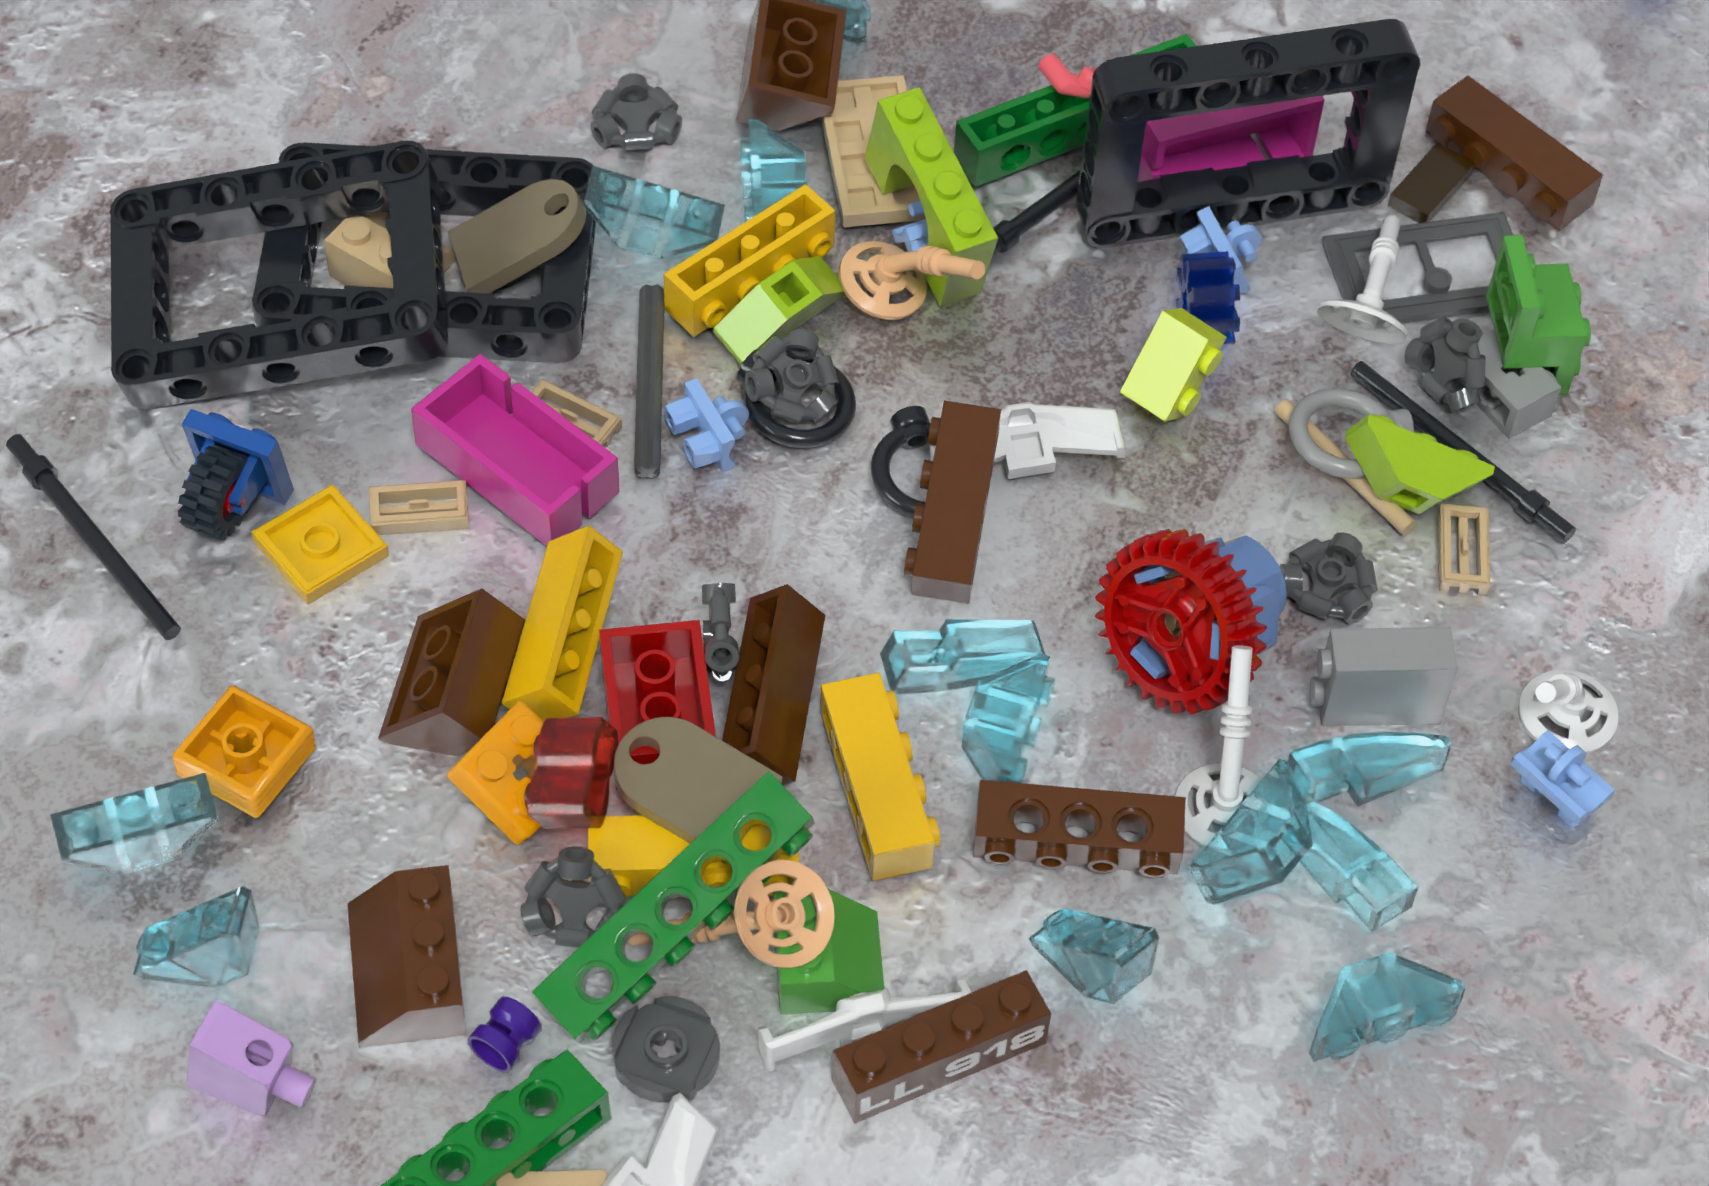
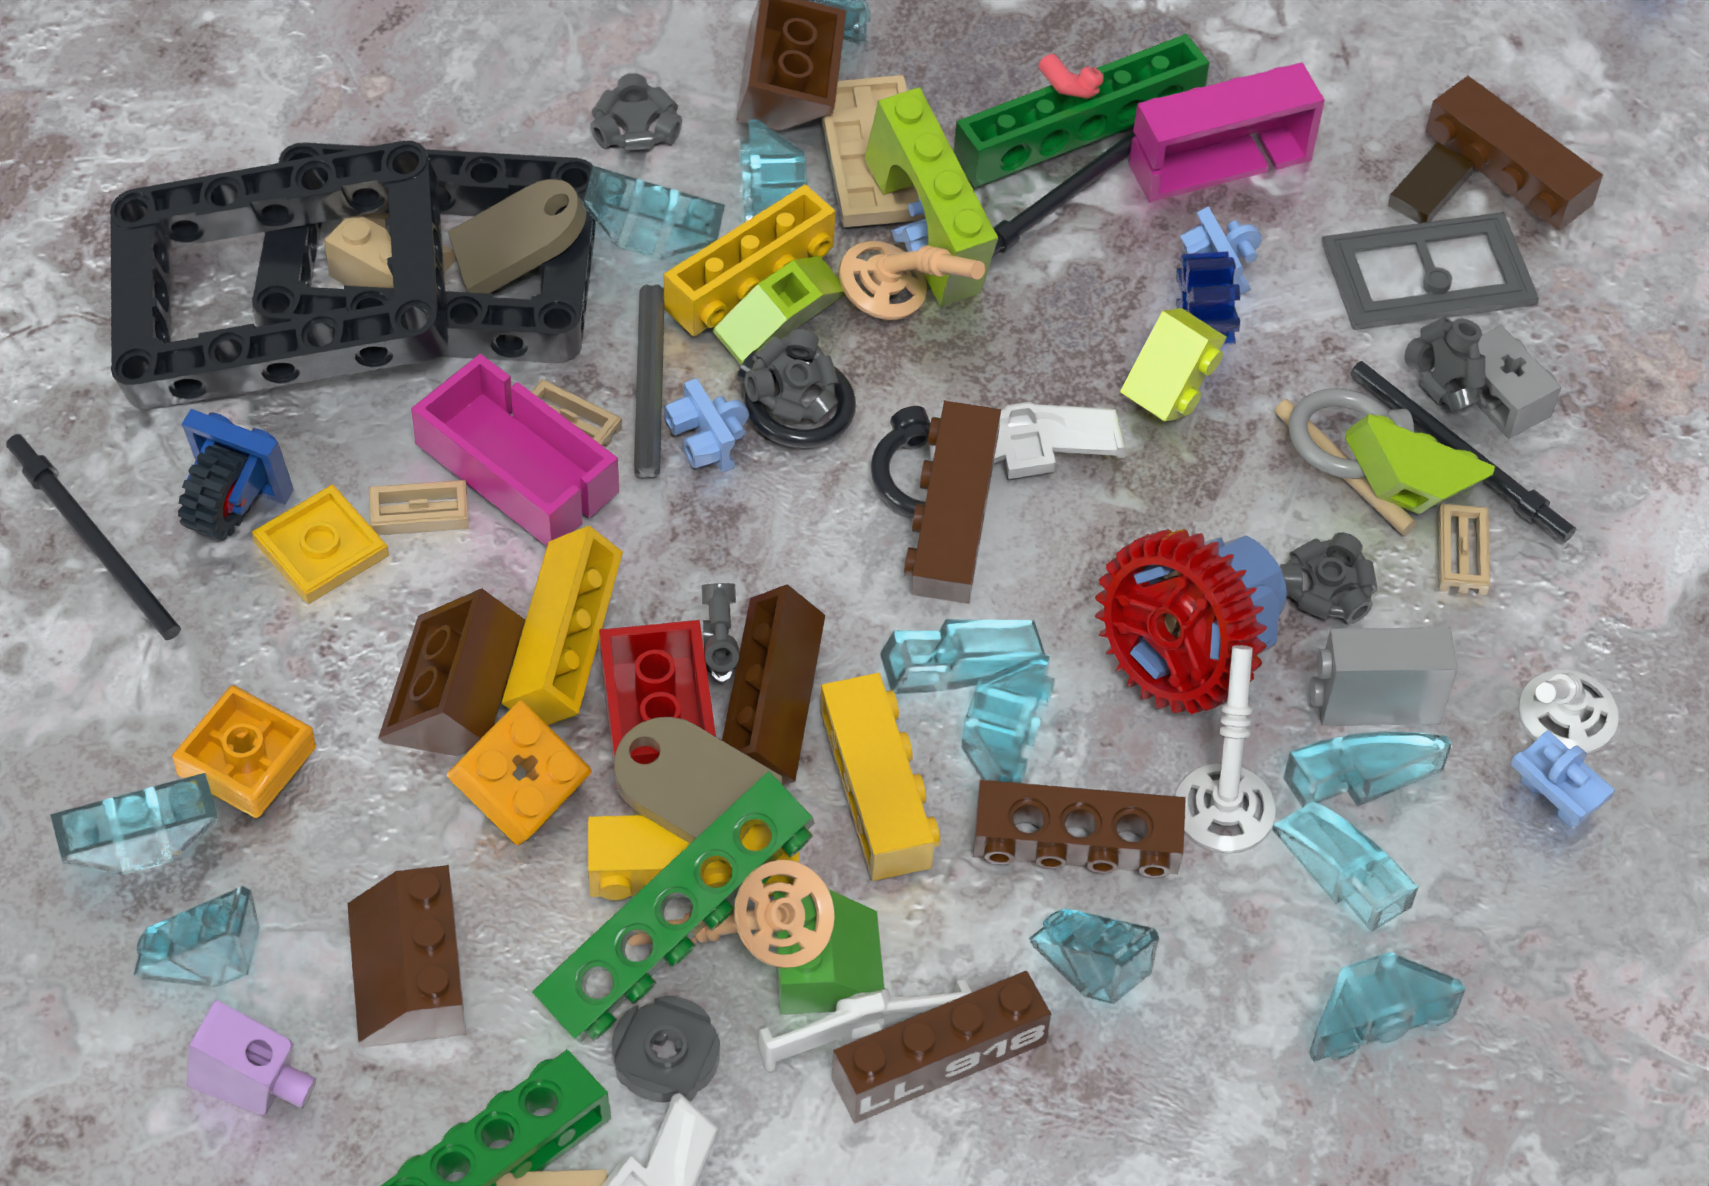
(504, 1034): dark purple wheel -> none
(572, 772): clear red brick -> none
(572, 898): dark grey piece -> none
(1258, 841): clear light blue slope -> none
(1364, 58): black beam -> none
(1365, 314): white dish -> none
(1537, 313): bright green bracket -> none

